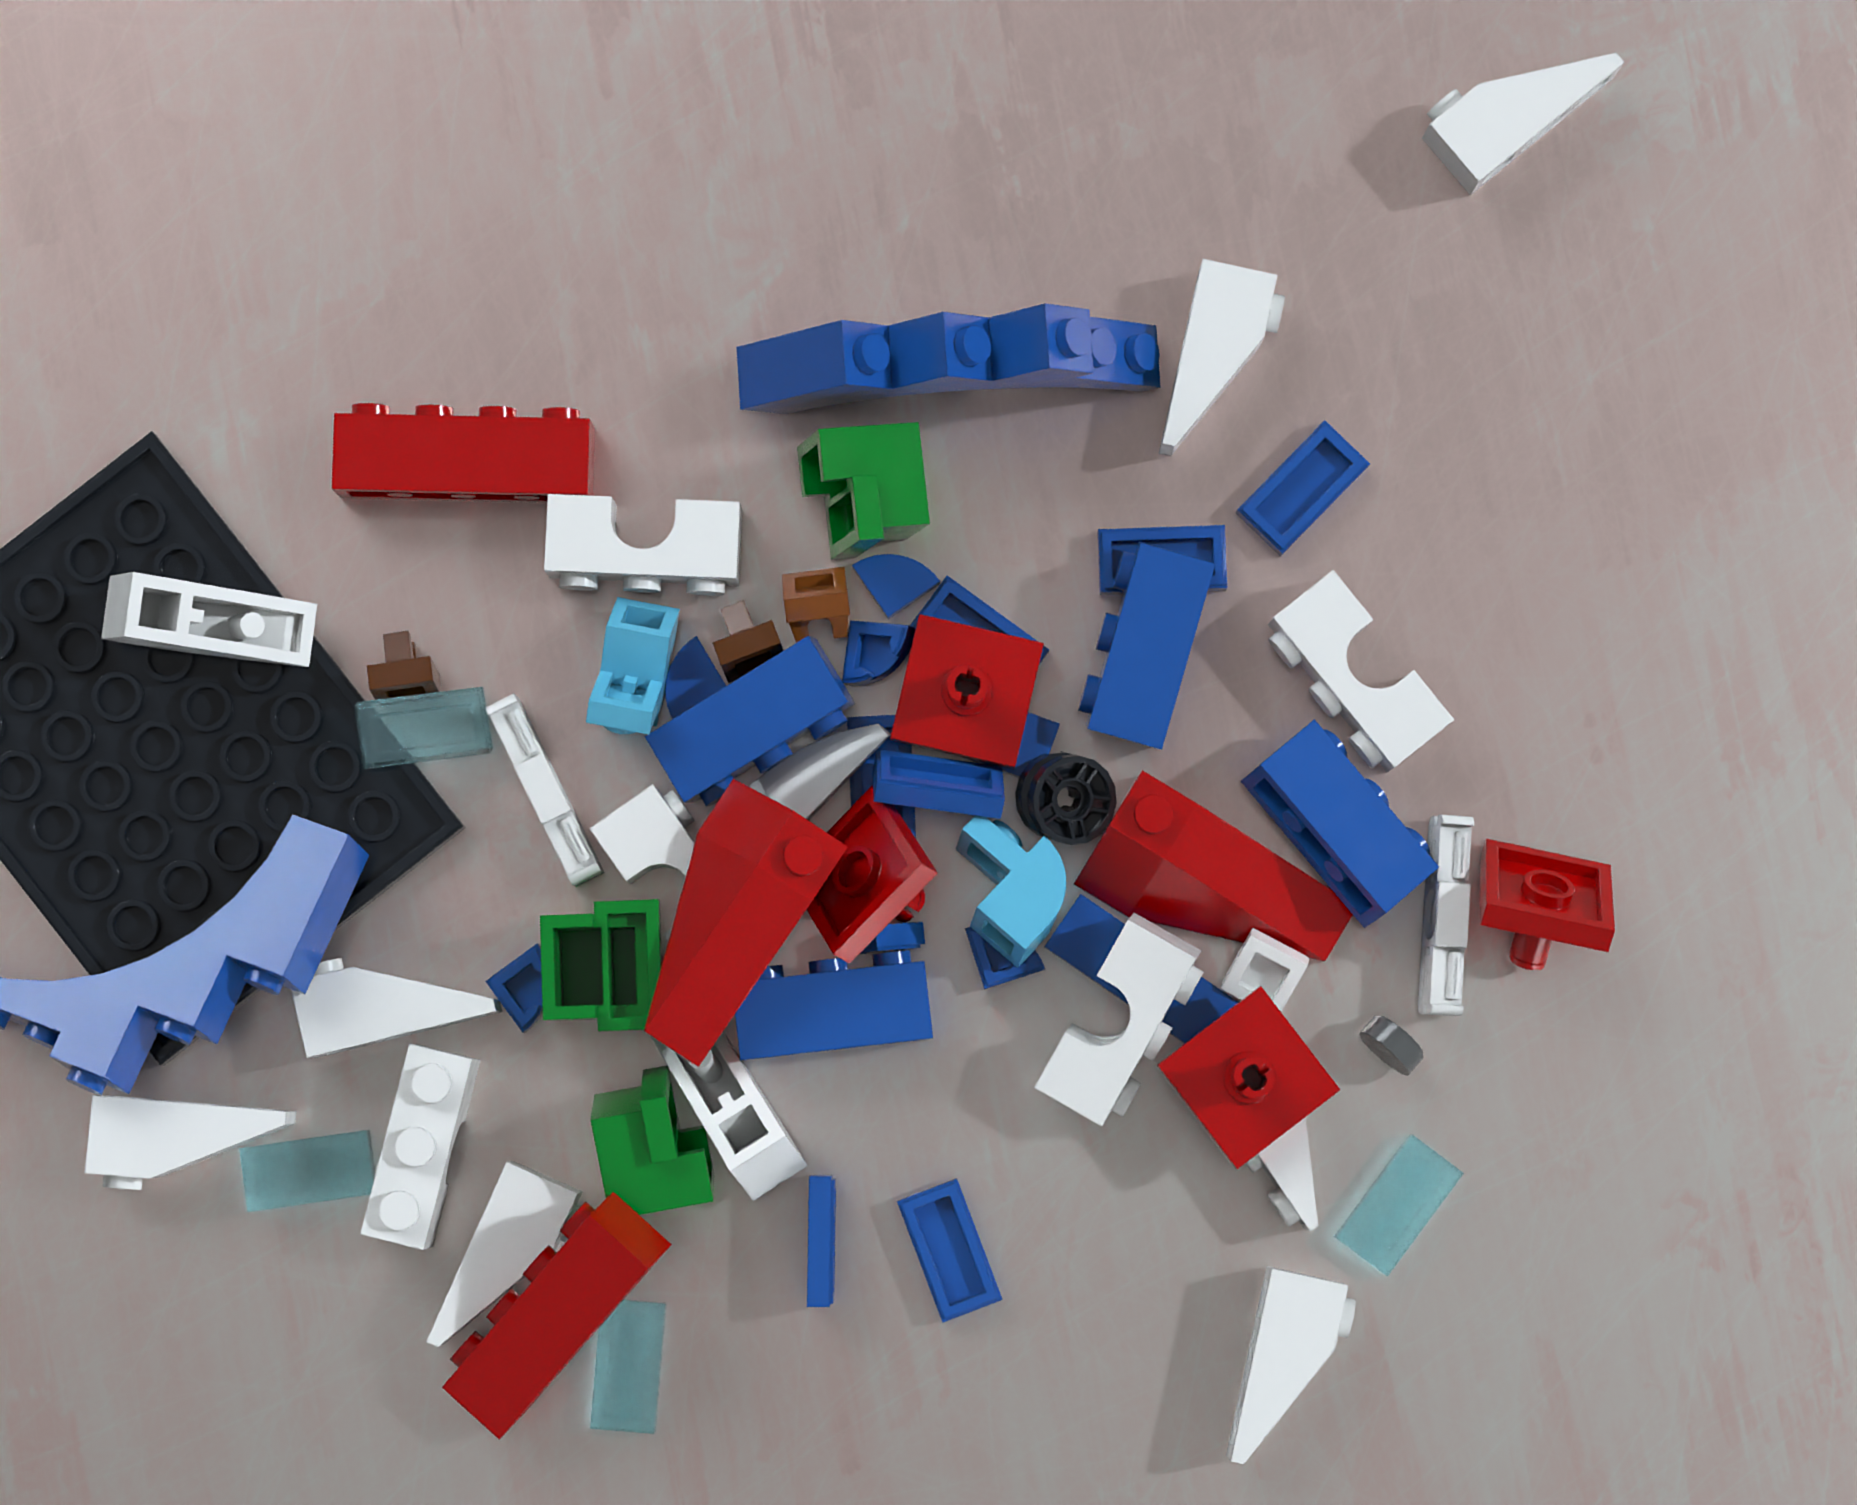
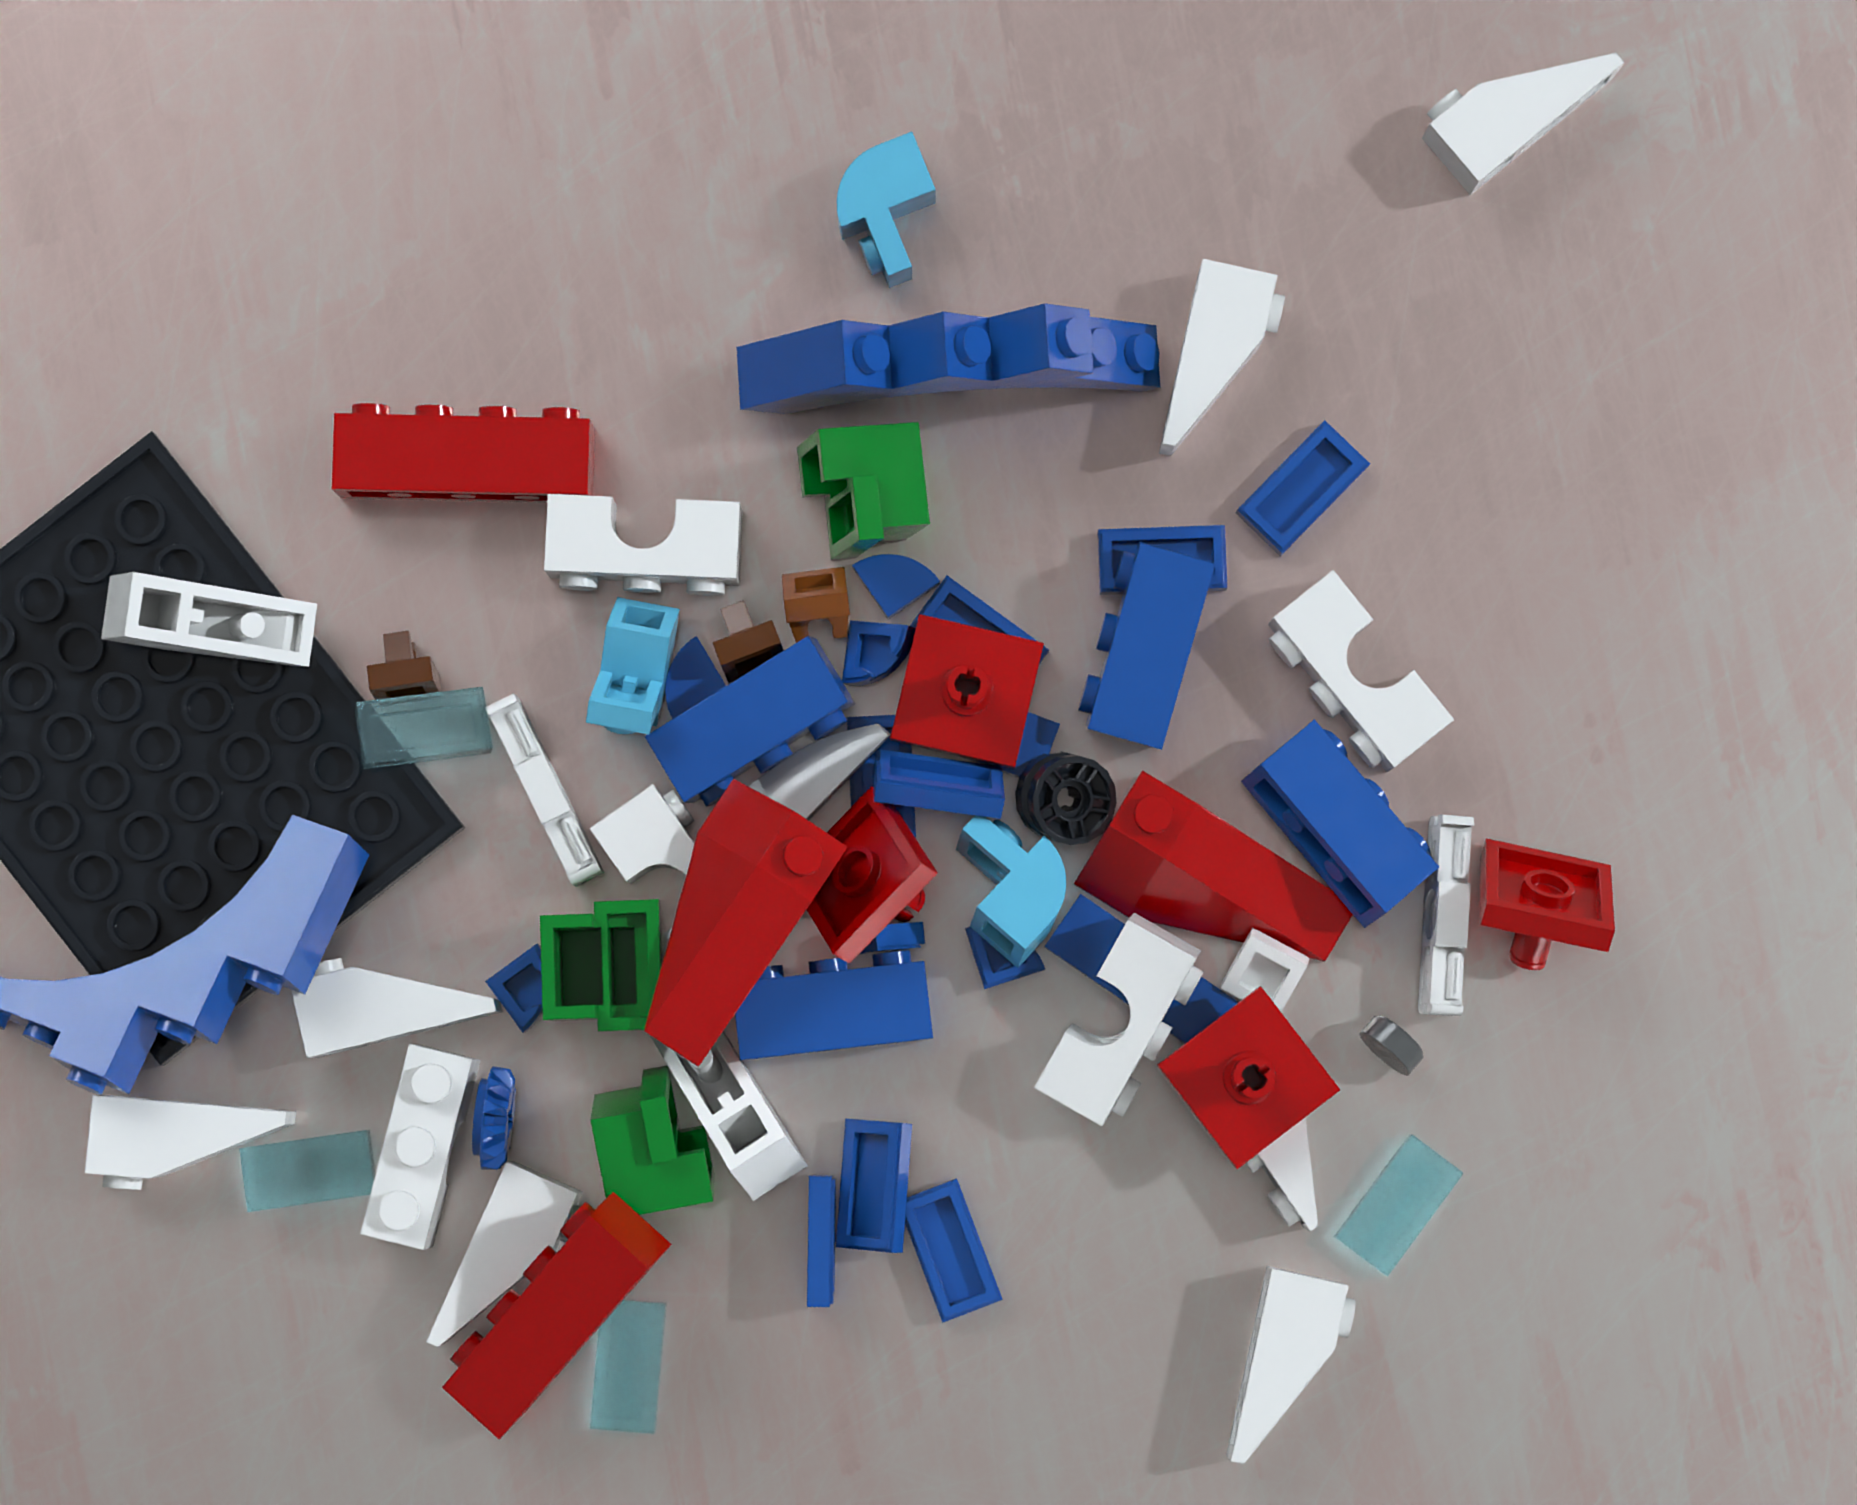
(494, 1118): none -> blue gear
(874, 192): none -> medium azure brick
(874, 1185): none -> blue tile

